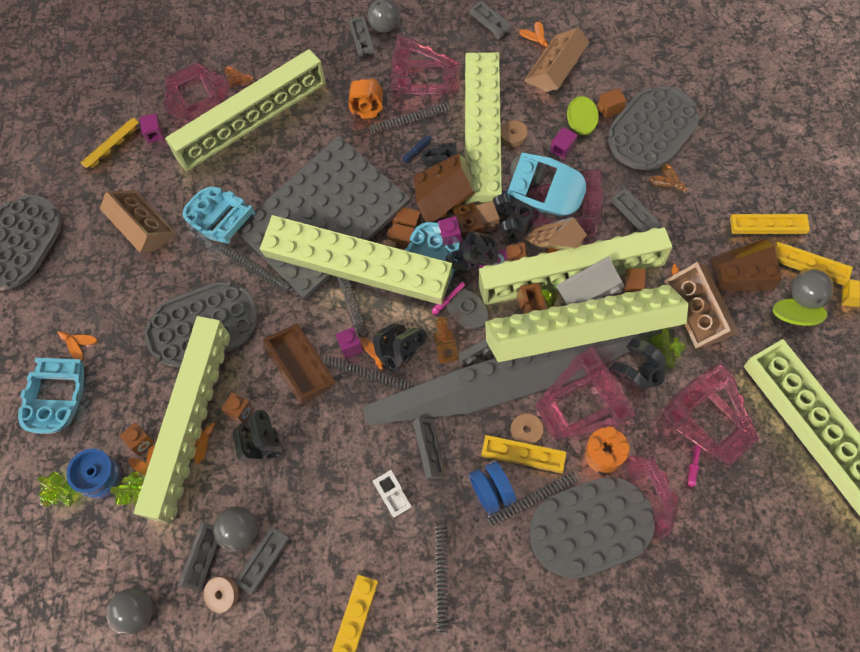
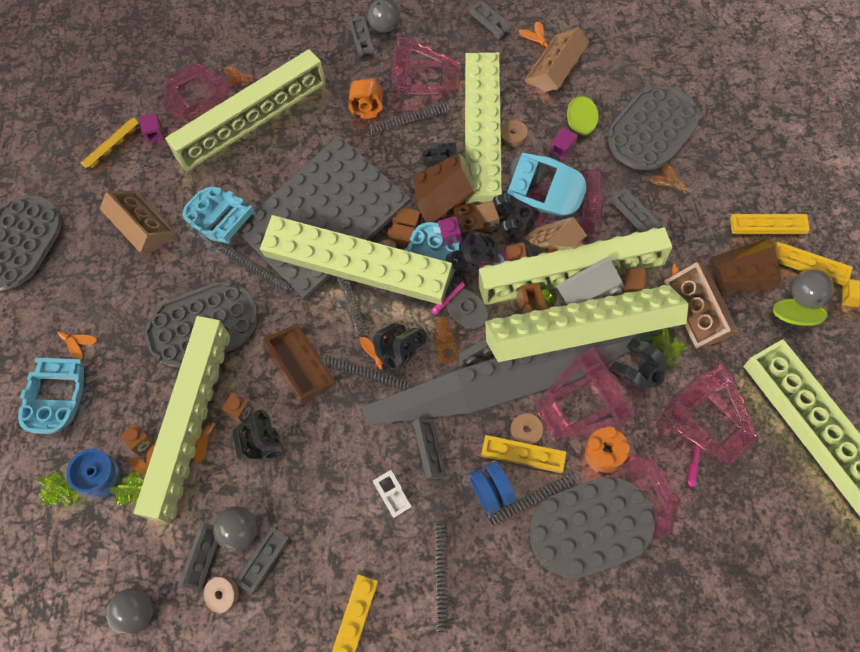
(349, 343): magenta brick -> none
(414, 150): dark blue piece -> none
(611, 103): dark orange brick -> none

